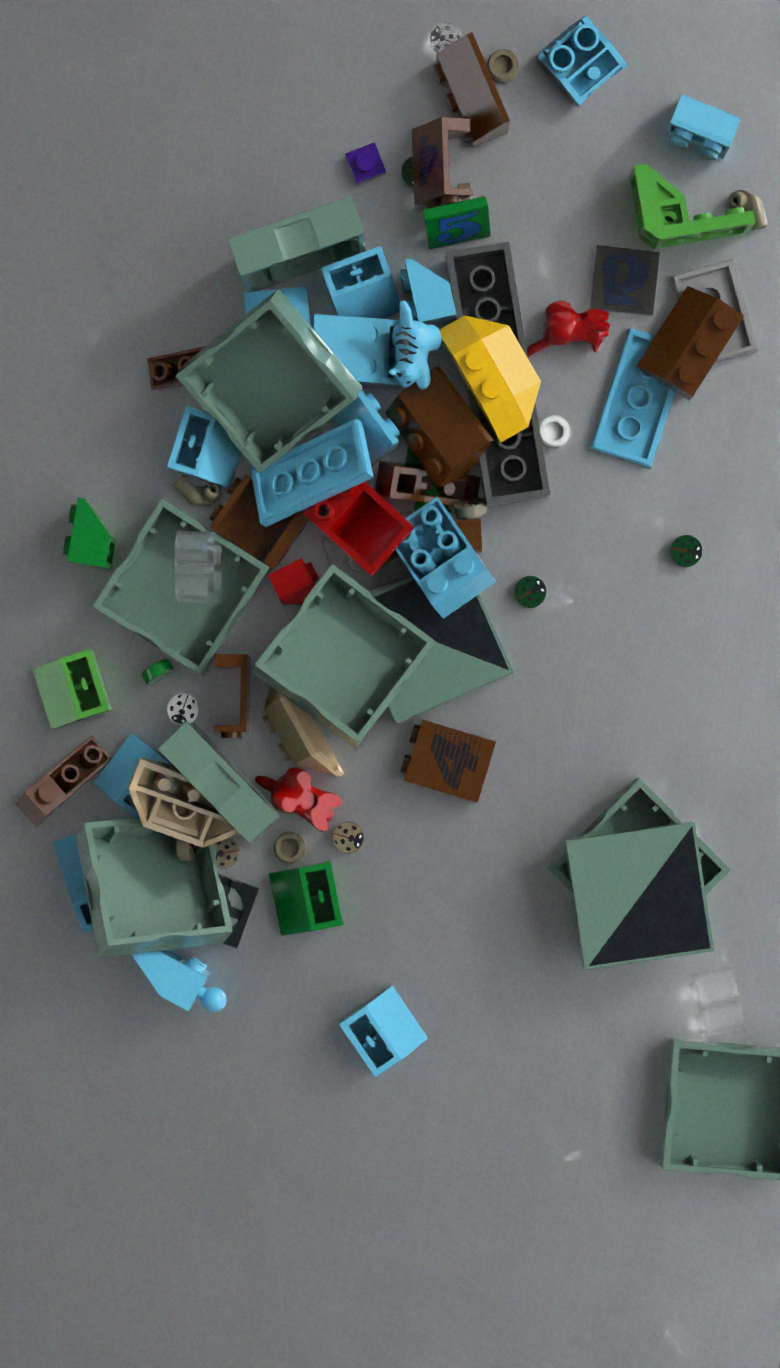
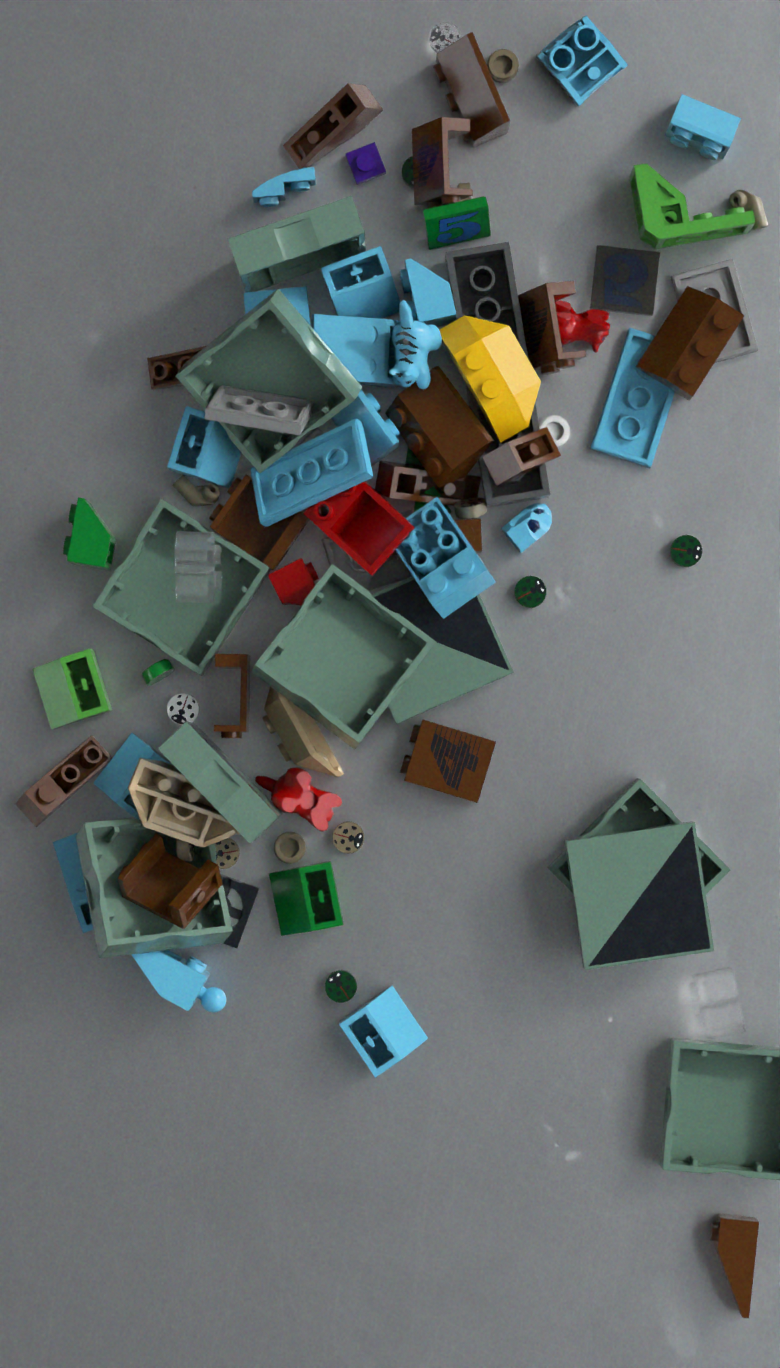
(168, 883): none -> reddish brown panel
(259, 410): none -> light grey tile
(273, 190): none -> medium azure slope
(333, 124): none -> reddish brown slope
(340, 986): none -> dark green tile
(521, 455): none -> slope
(528, 526): none -> medium azure rock
(542, 327): none -> reddish brown panel
(736, 1248): none -> reddish brown slope

